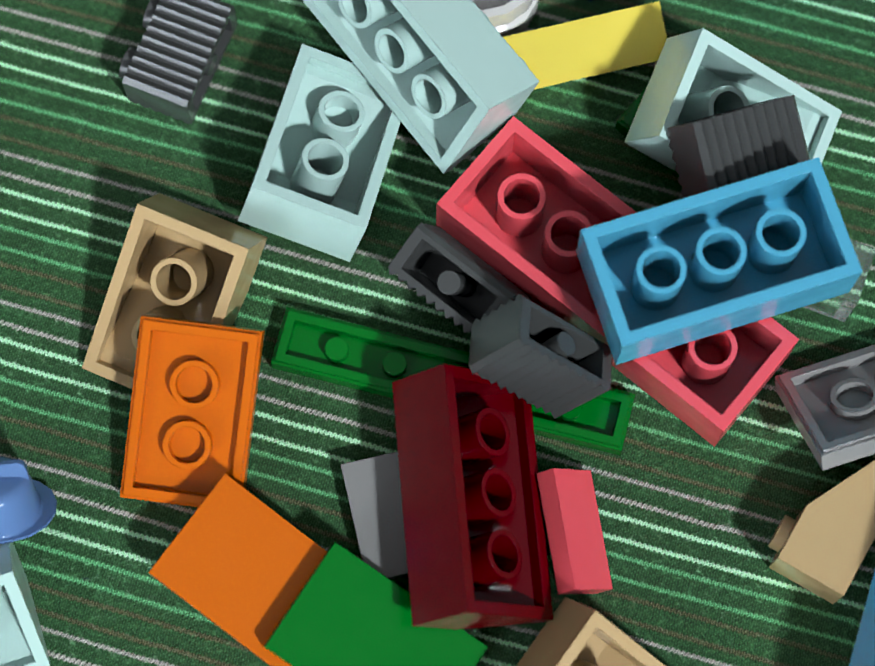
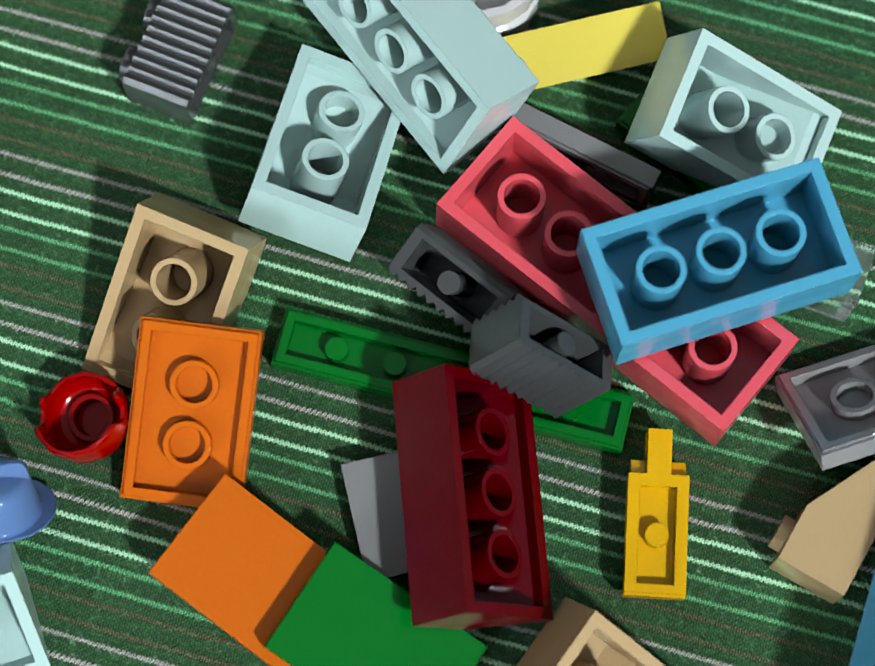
(83, 417): none -> red hair
(574, 531): coral tile -> none
(604, 163): none -> light grey tile
(656, 522): none -> yellow hinge
(737, 145): dark grey brick -> none

